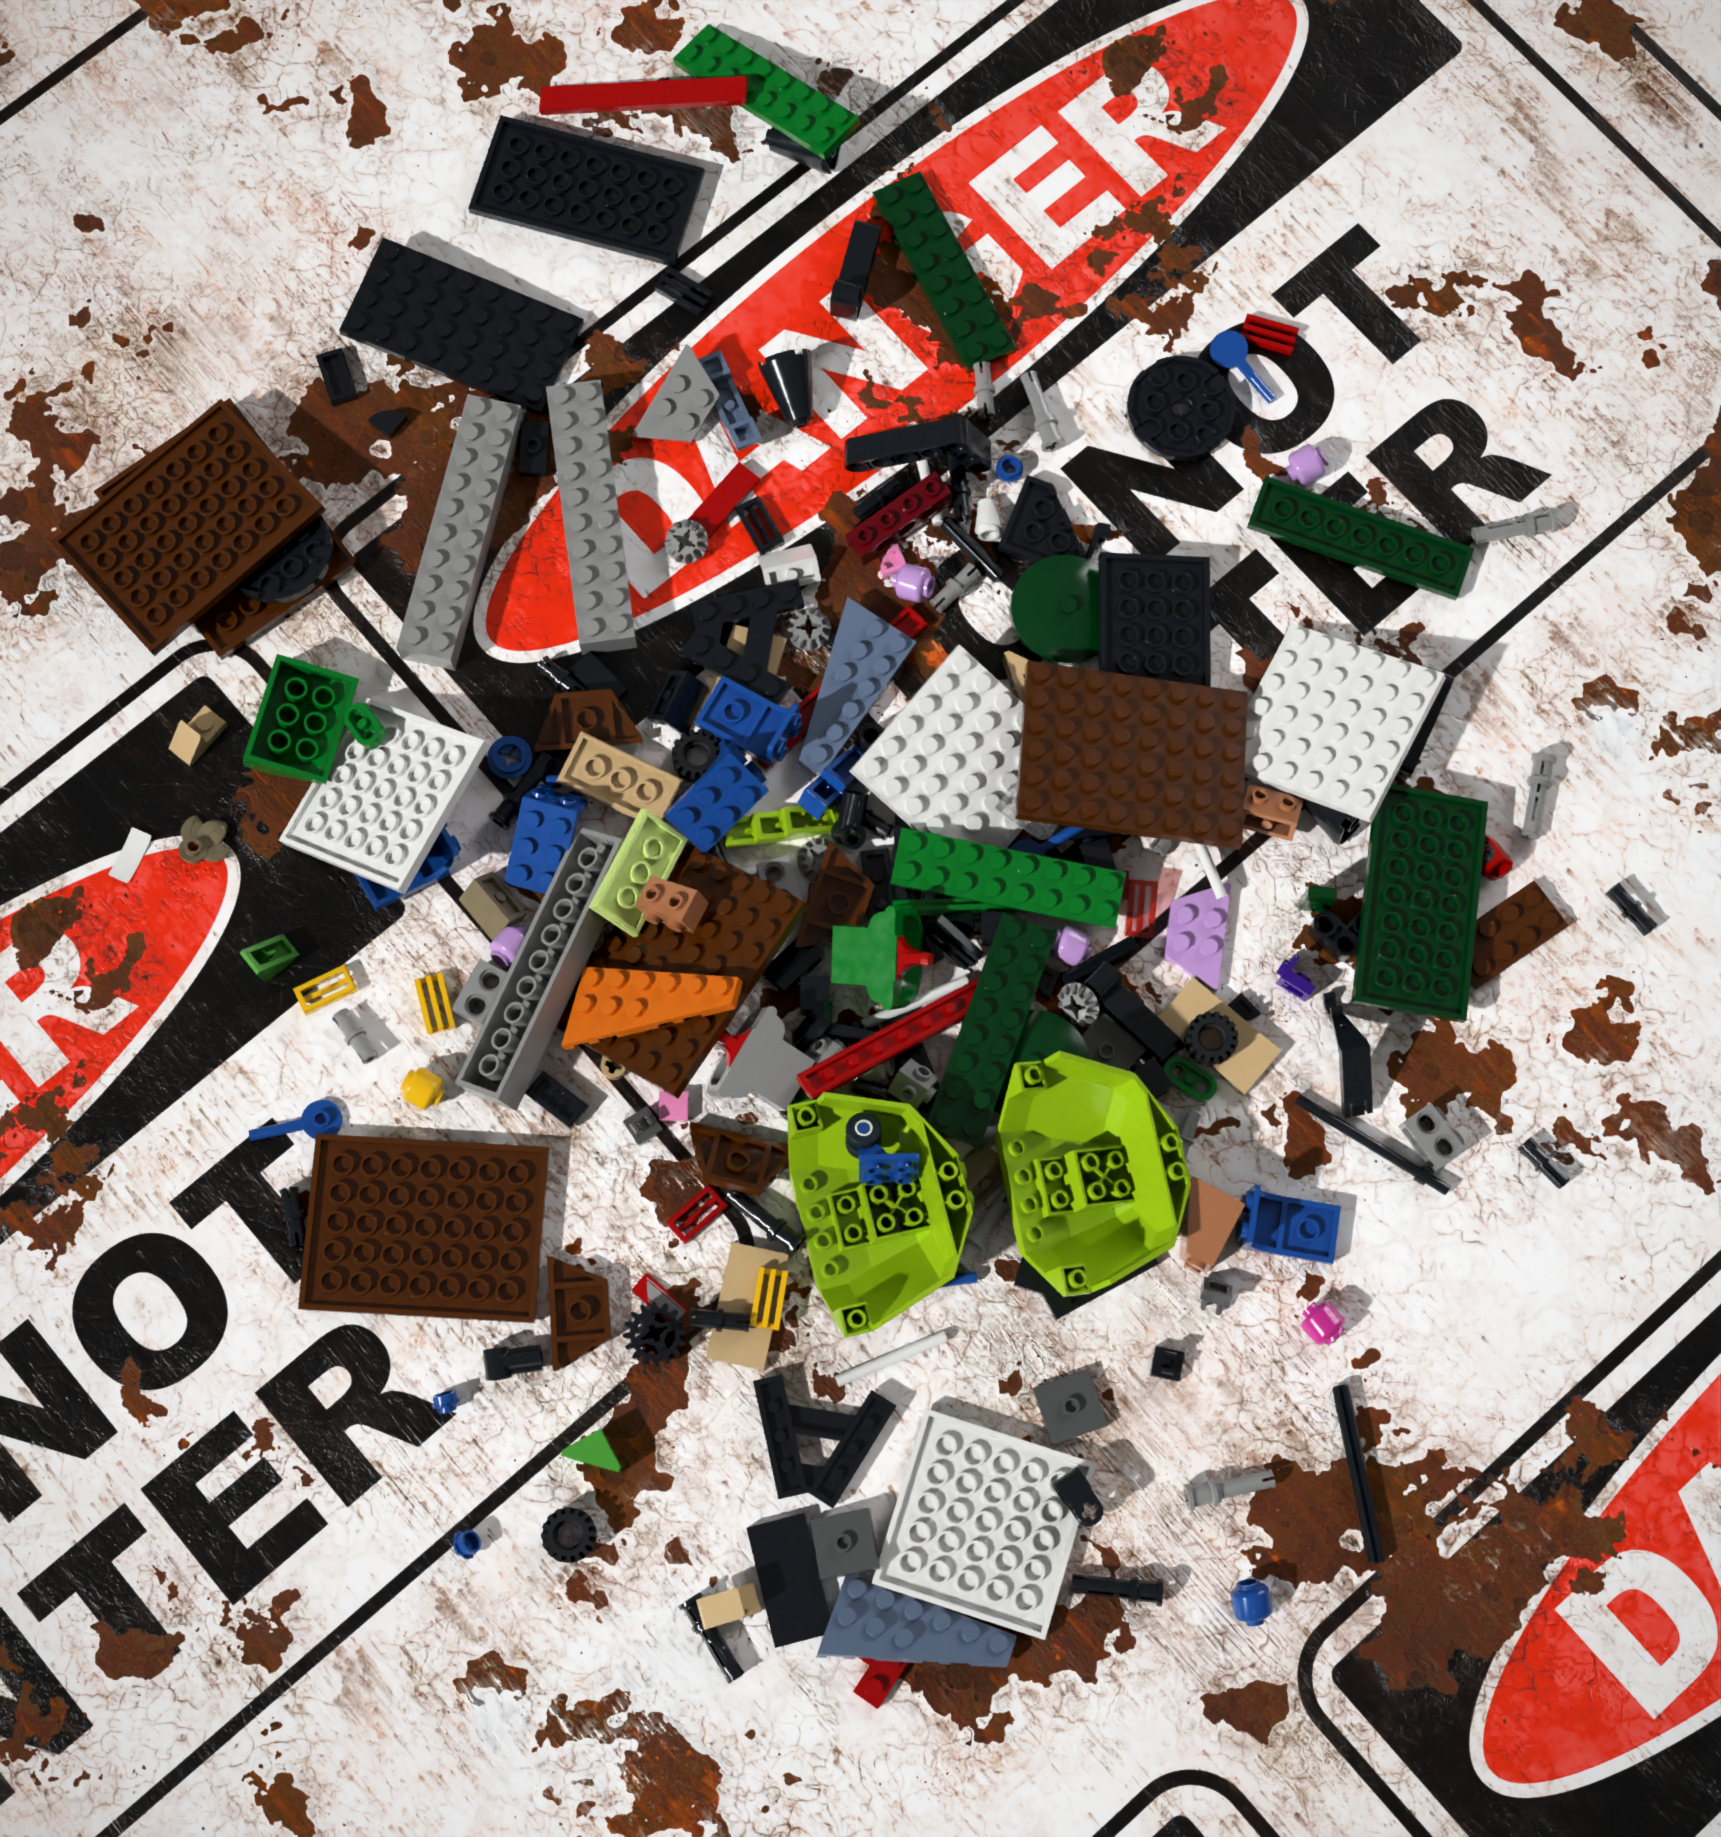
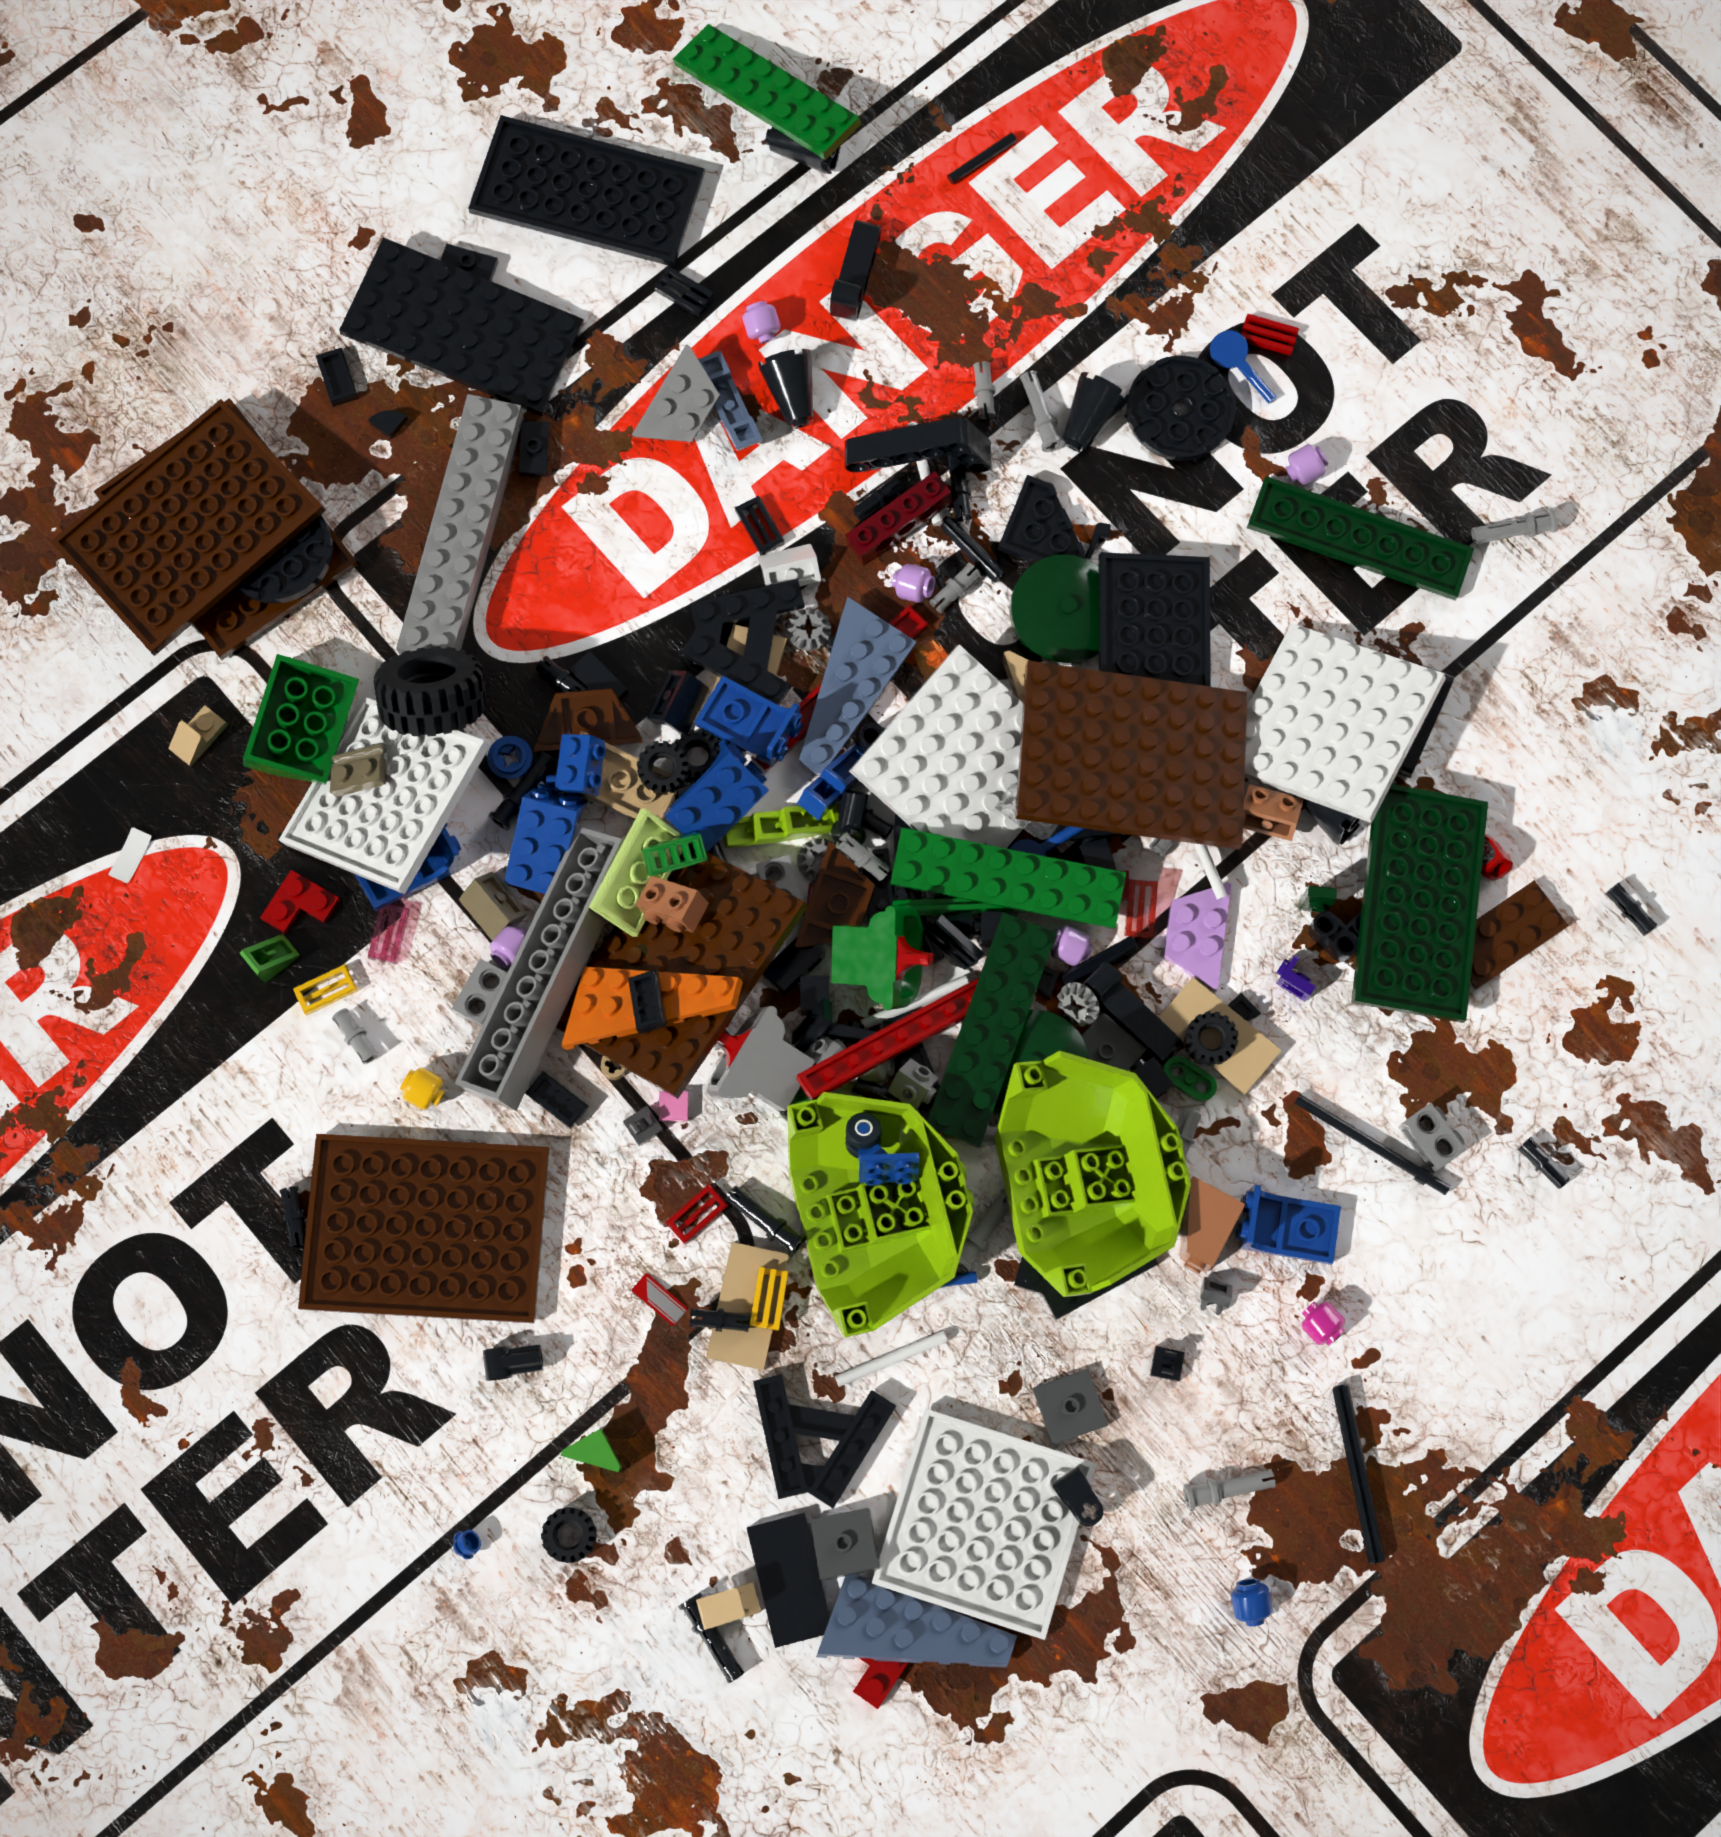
(206, 837): dark tan plate -> none
(299, 895): none -> red plate
(317, 1118): blue piece -> none
(358, 770): none -> dark tan plate
(364, 726): green plate -> none
(384, 957): none -> clear pink tile
(429, 980): yellow tile -> none
(430, 691): none -> black tyre
(445, 1401): blue plate -> none
(470, 261): none -> black plate
(577, 1312): reddish brown wing -> none
(580, 764): none -> blue bracket
(591, 517): light grey brick -> none
(644, 95): red tile -> none
(647, 1002): none -> black plate
(657, 751): none -> black tyre
(668, 1328): black gear -> none
(697, 536): light grey gear -> none
(698, 849): none -> green slope
(725, 498): red tile -> none
(737, 1159): reddish brown wing -> none
(761, 322): none -> lavender head
(863, 856): none -> light grey pin
(892, 562): bright pink tile -> none
(943, 272): dark green plate -> none
(981, 158): none -> black bar
(983, 1173): dark tan panel -> none
(987, 521): white cone -> none
(1009, 461): blue plate -> none
(1092, 410): none -> black cone
(1130, 1589): black pin -> none
(1353, 1061): black hinge -> none
(1537, 781): light grey pin -> none

